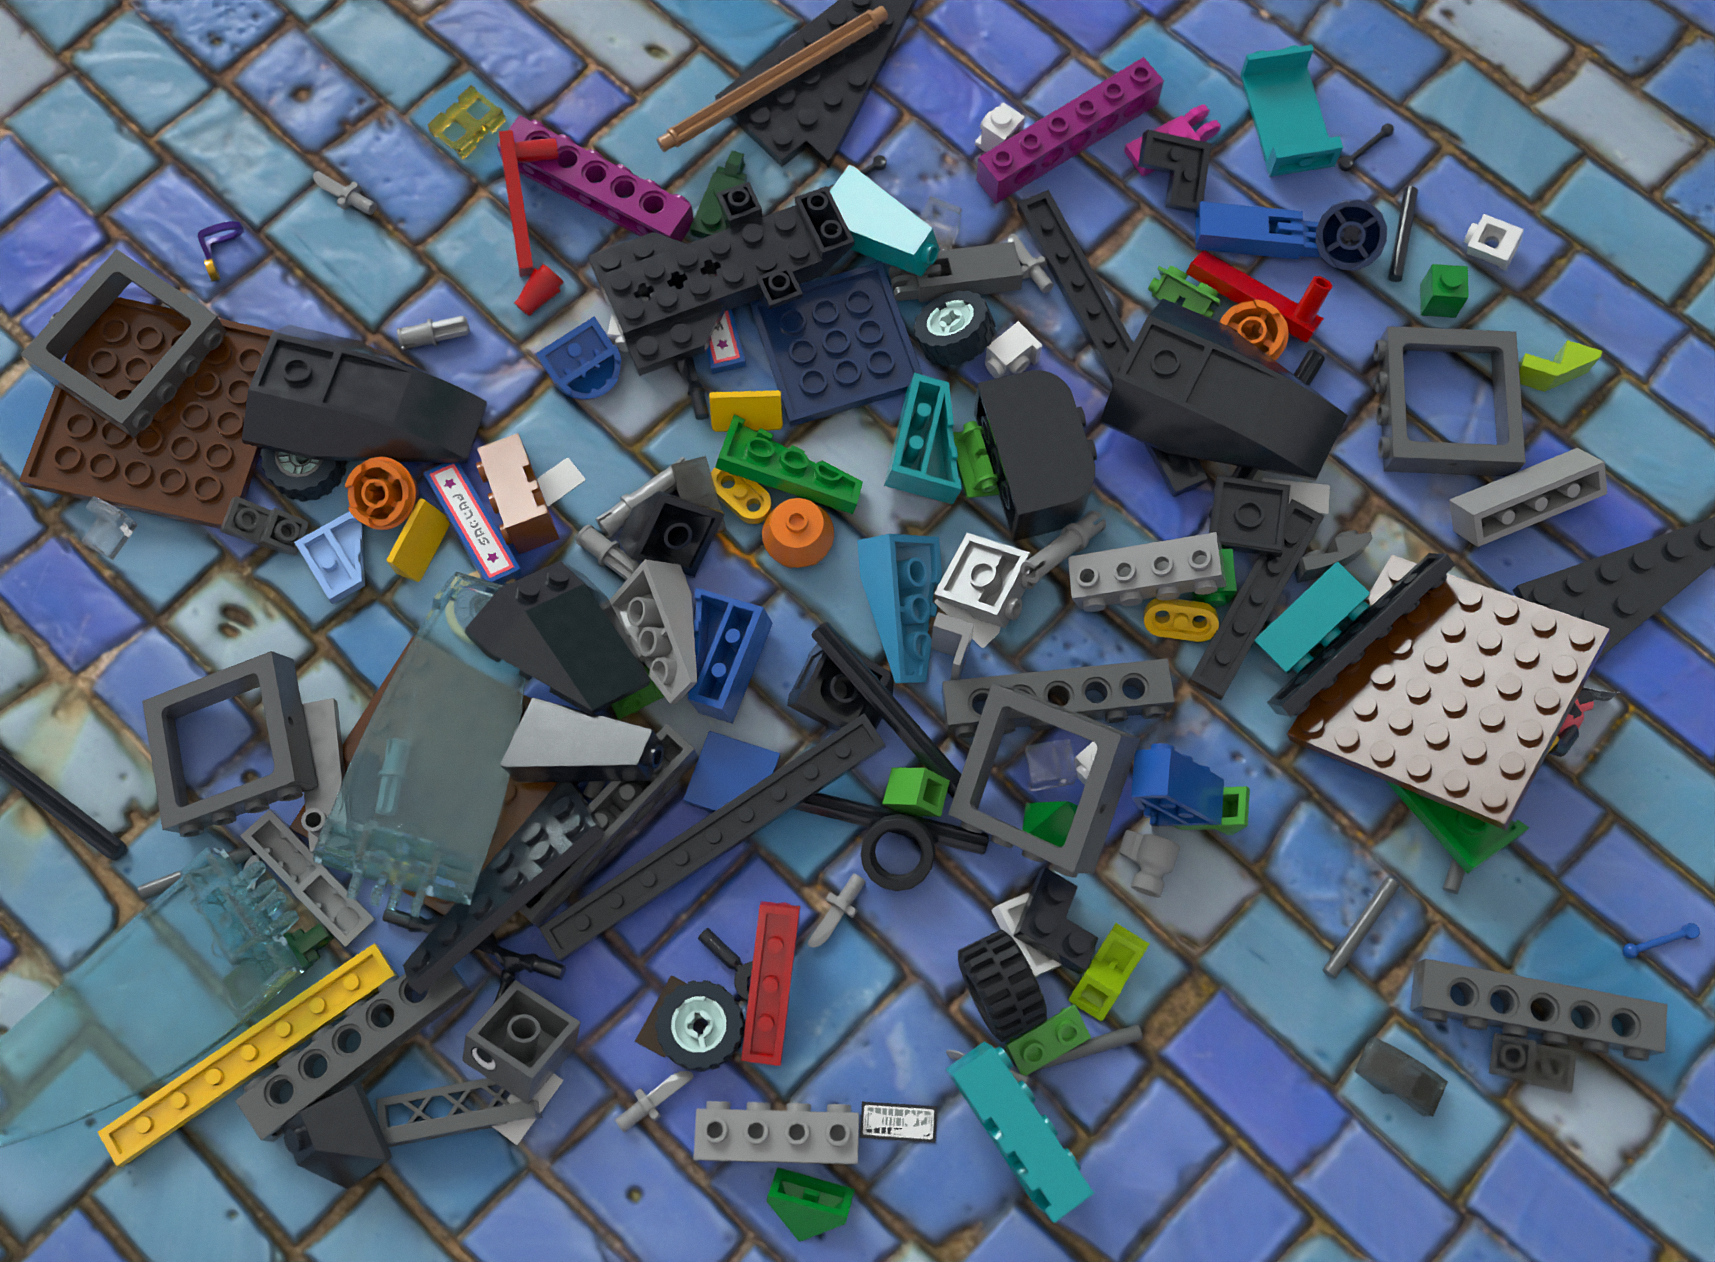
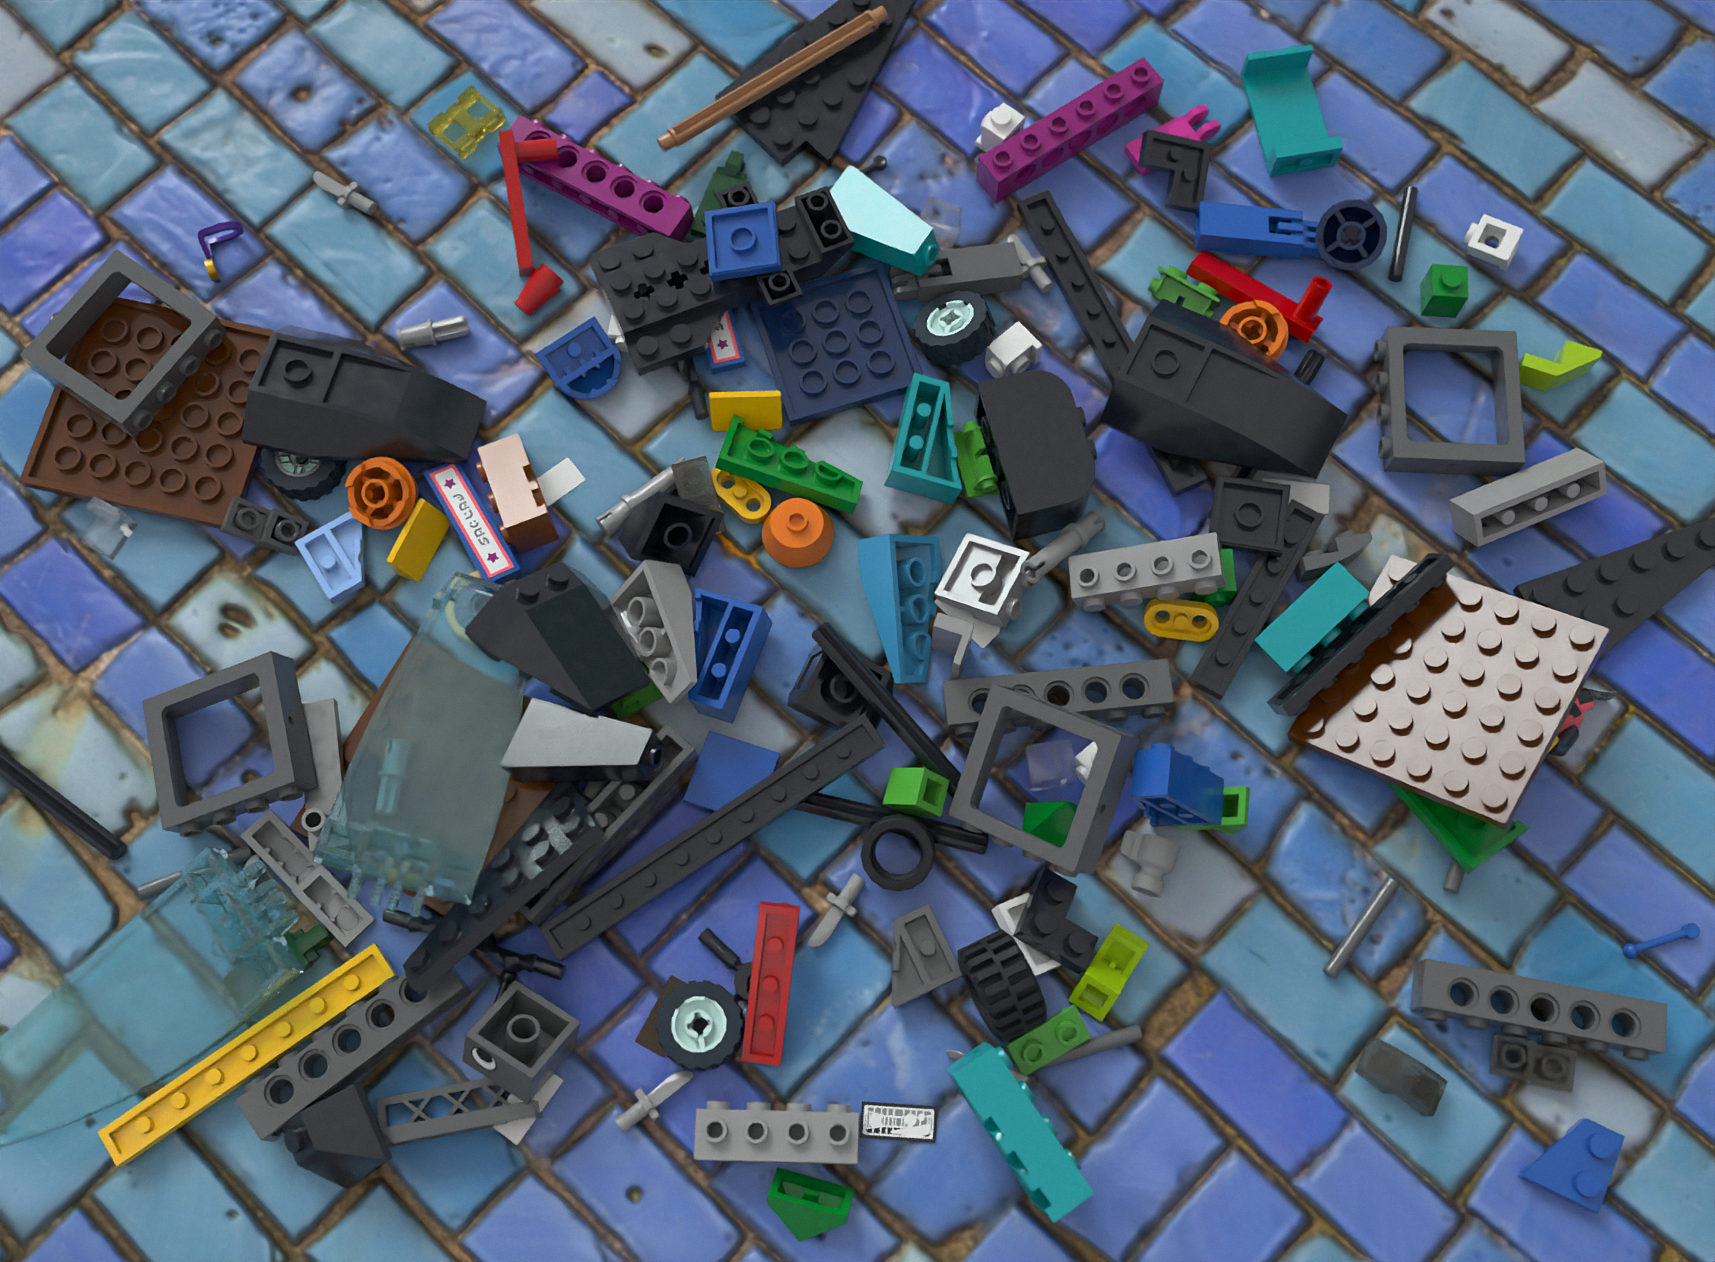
(606, 552): light grey axle -> none
(743, 241): none -> blue tile
(920, 957): none -> dark grey wing
(1346, 162): black hinge -> none
(1578, 1164): none -> blue wing

